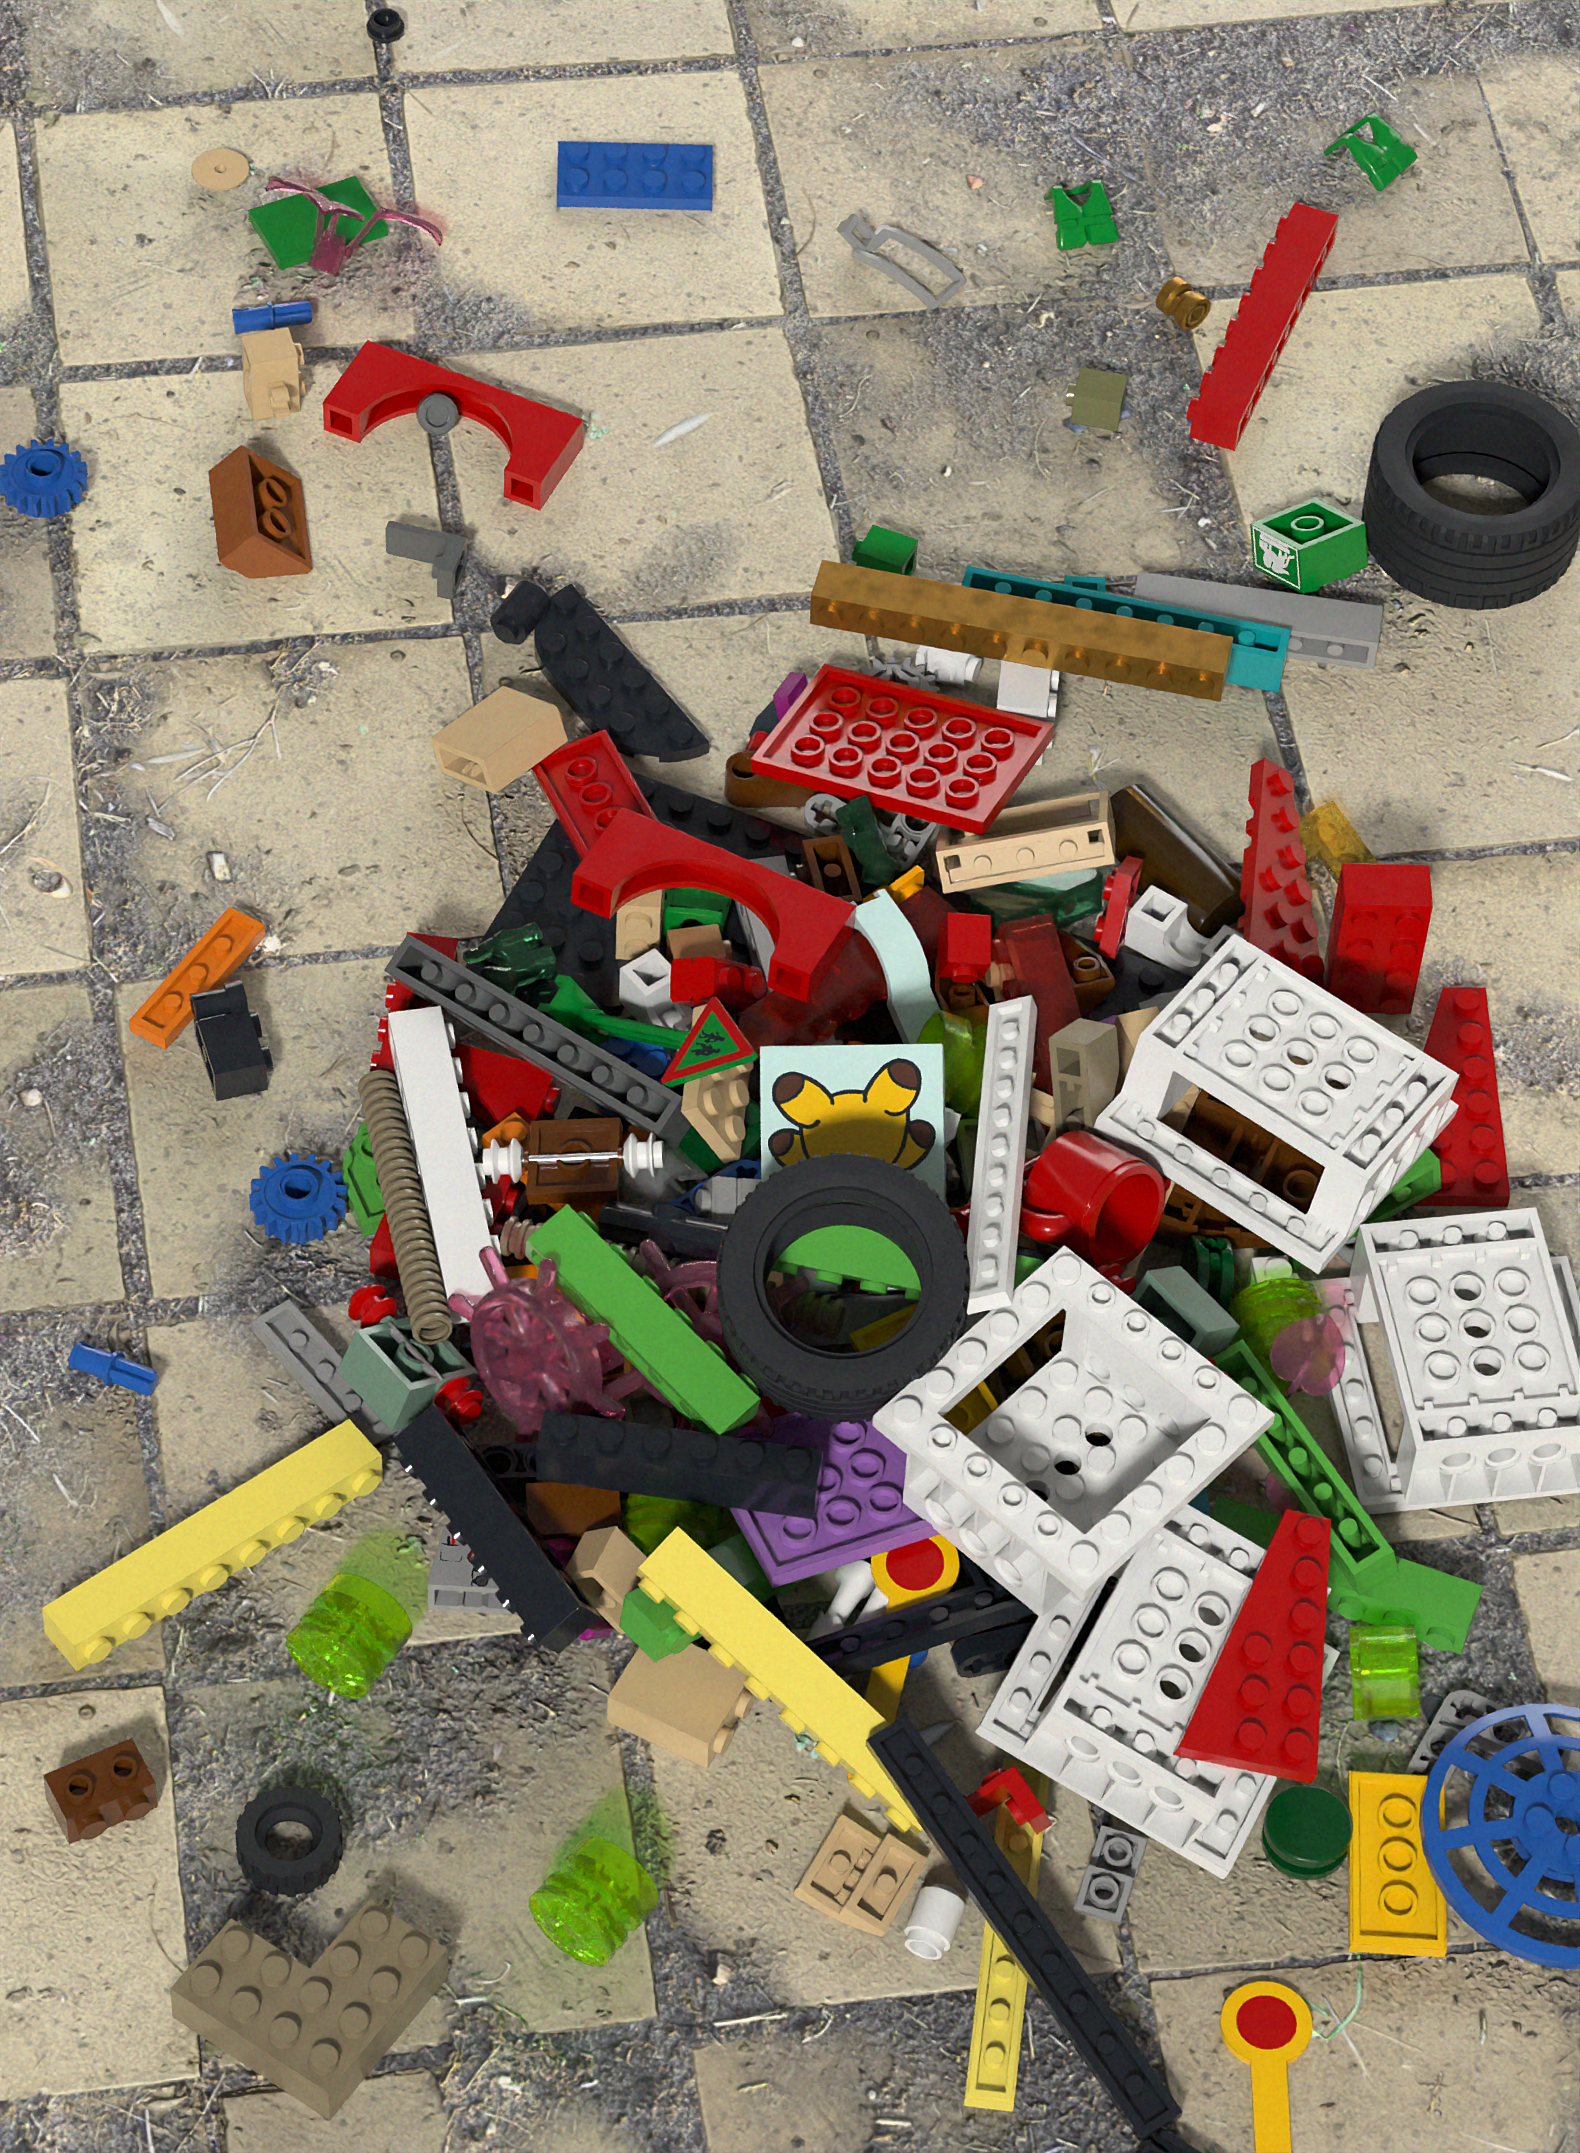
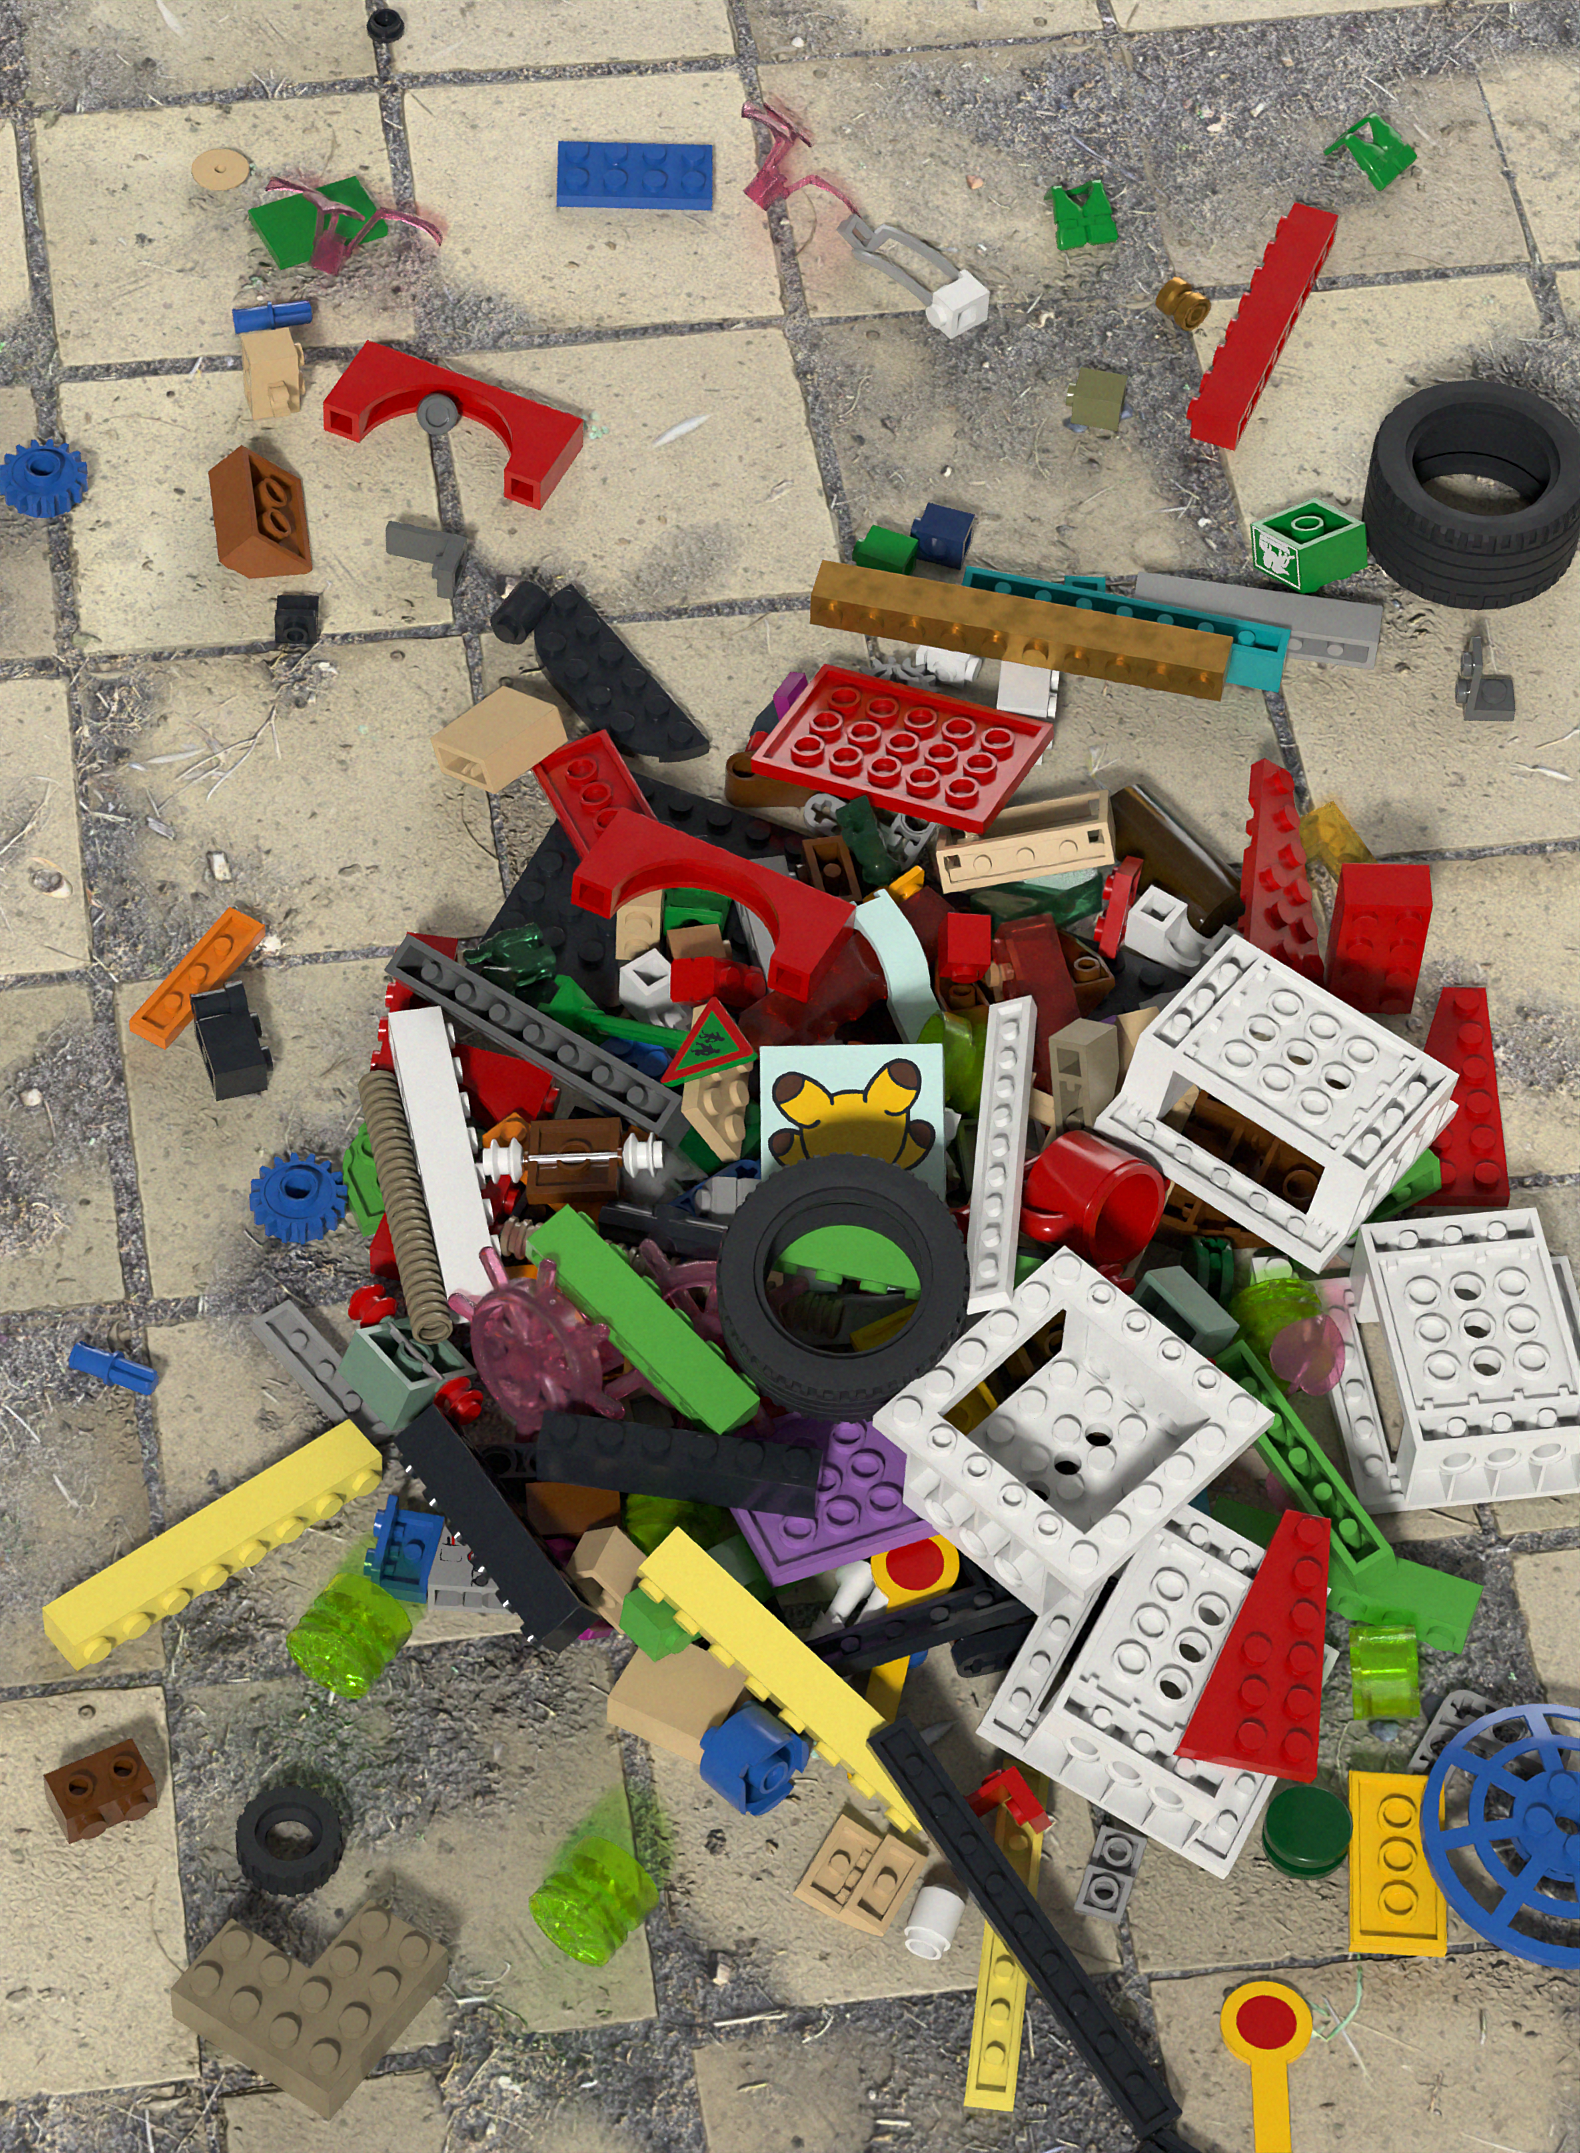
(296, 619): none -> black bracket
(403, 1551): none -> blue bracket
(752, 1759): none -> blue brick
(770, 182): none -> clear pink plant
(943, 535): none -> dark blue brick
(959, 305): none -> white brick
(1482, 697): none -> dark grey bracket

